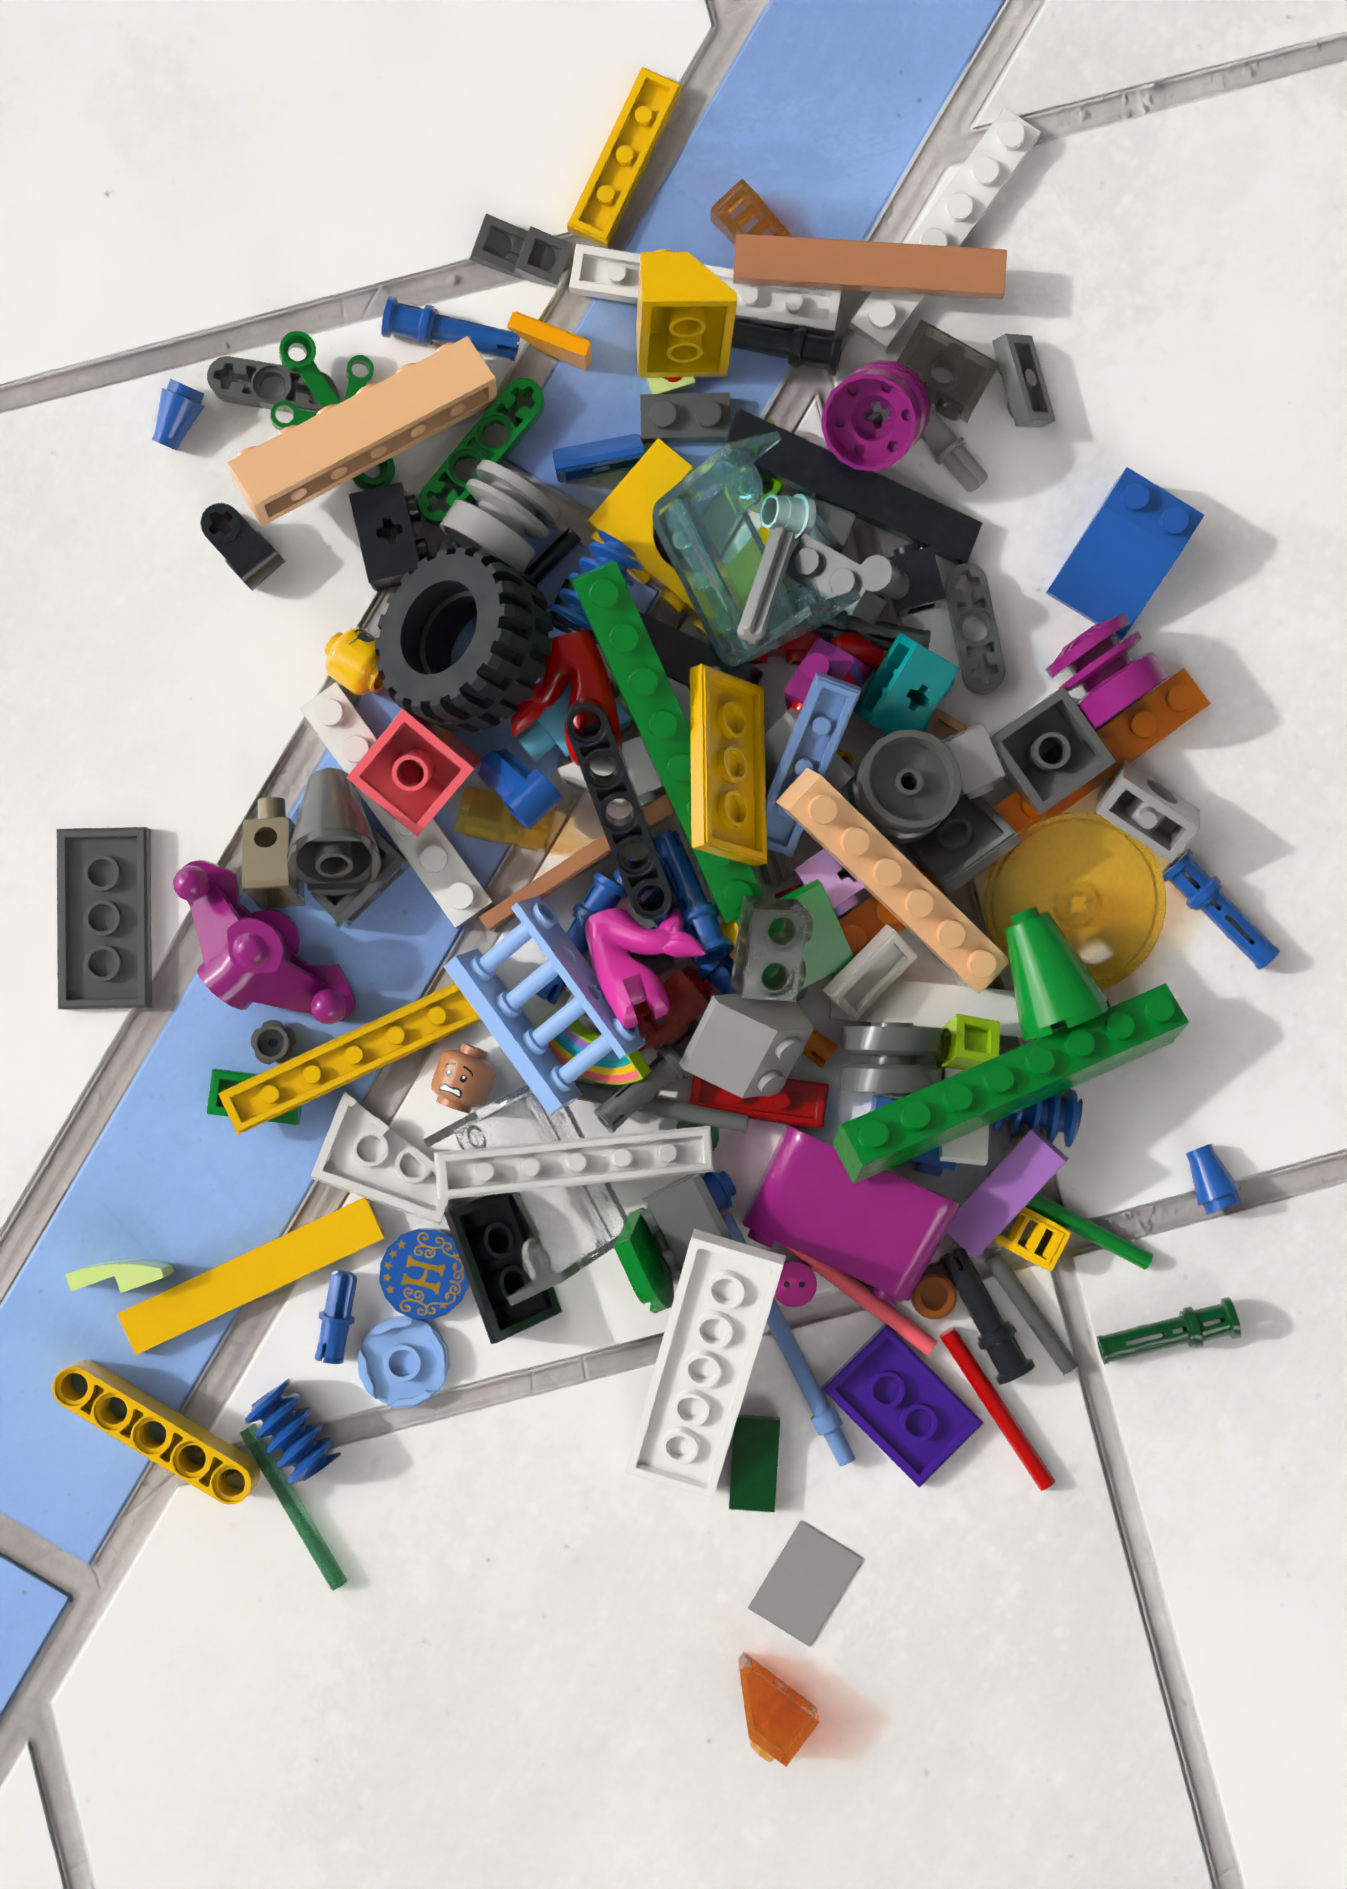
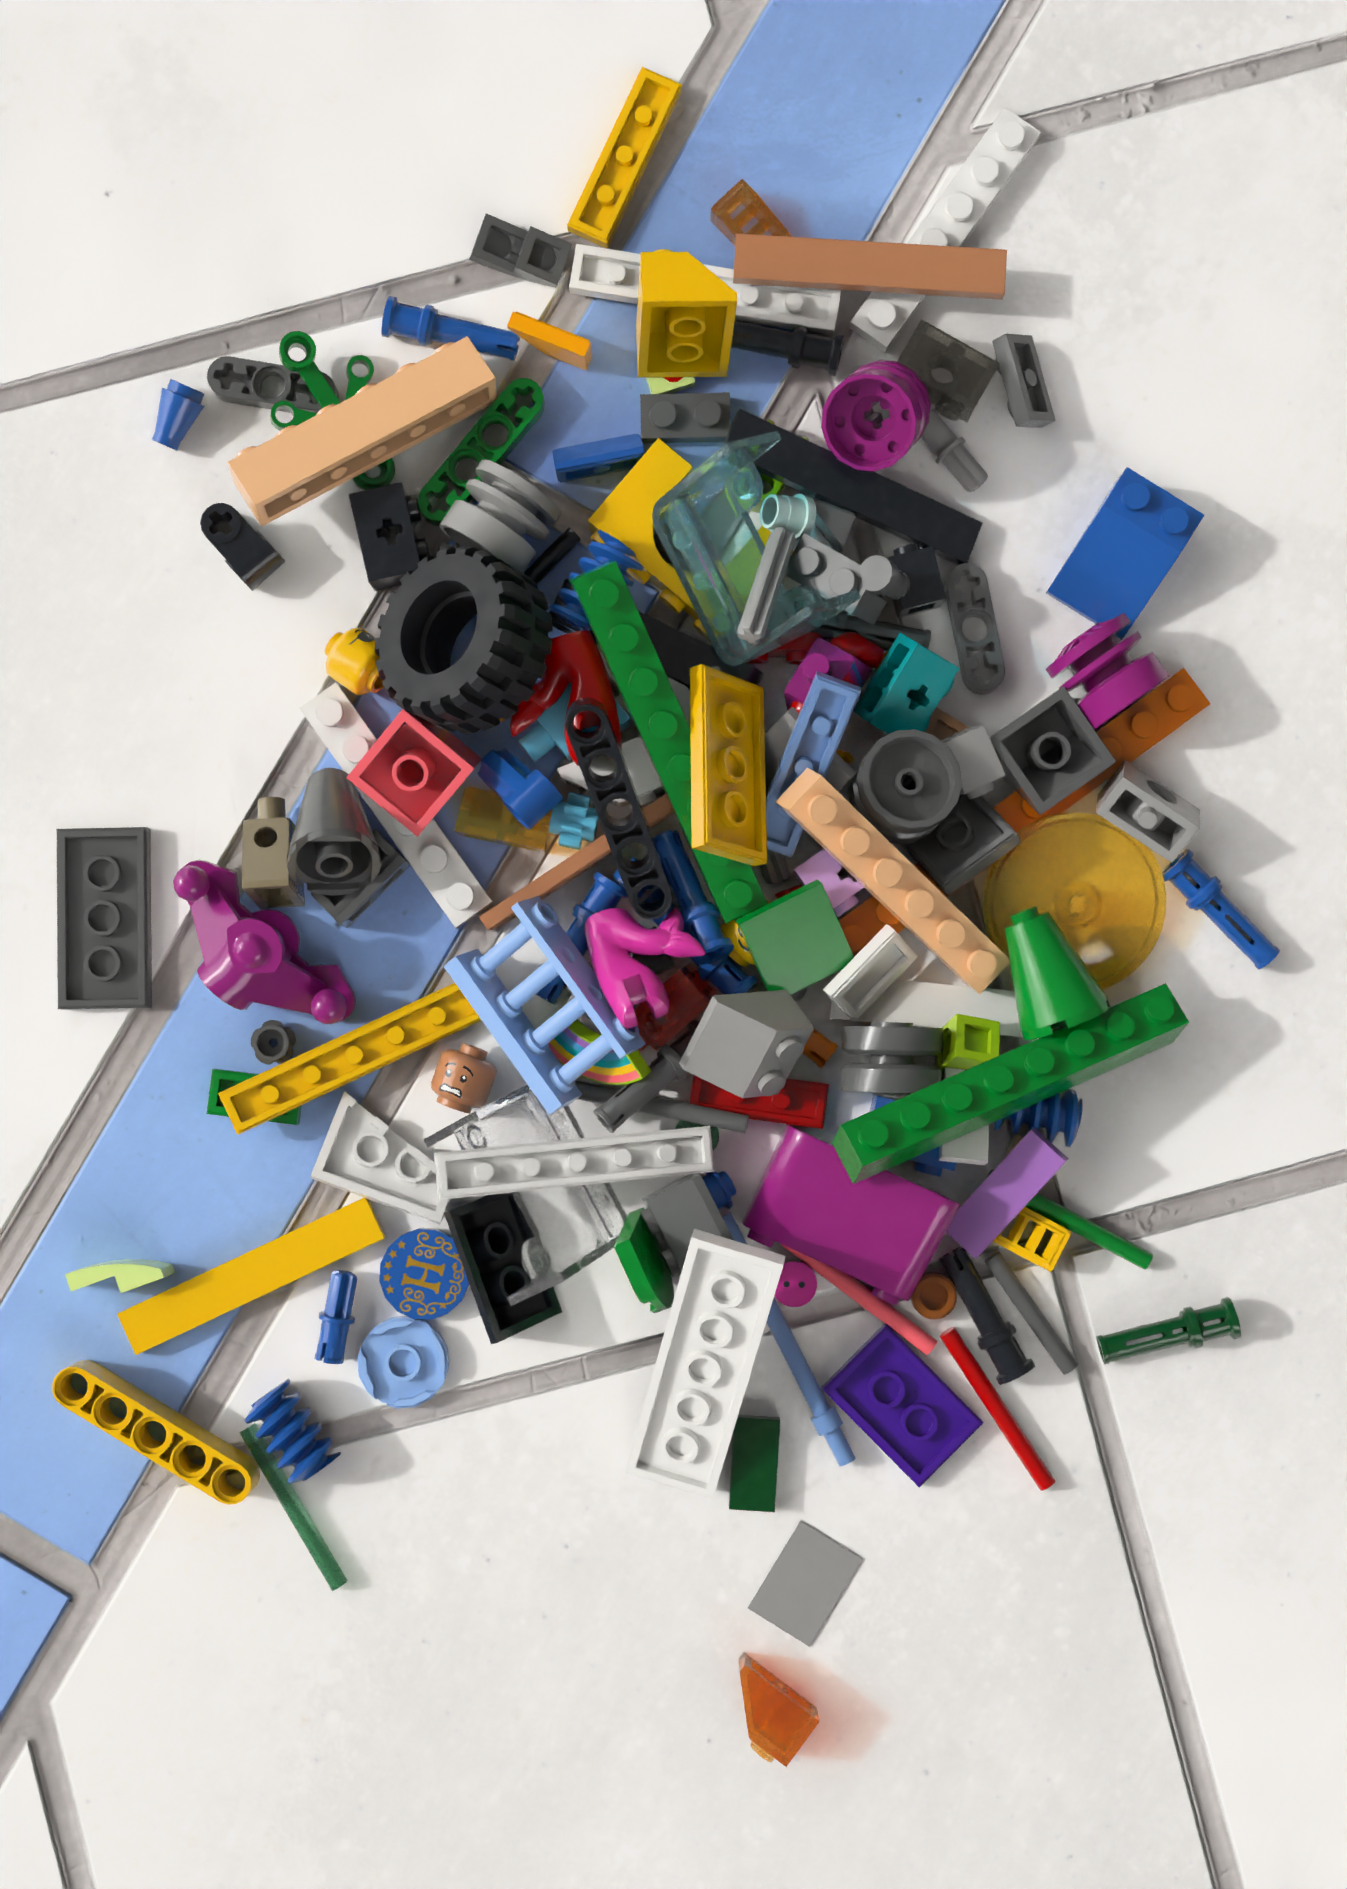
(574, 821): none -> medium azure gear
(758, 949): clear smoke brick -> none
(1211, 1180): blue cone -> none

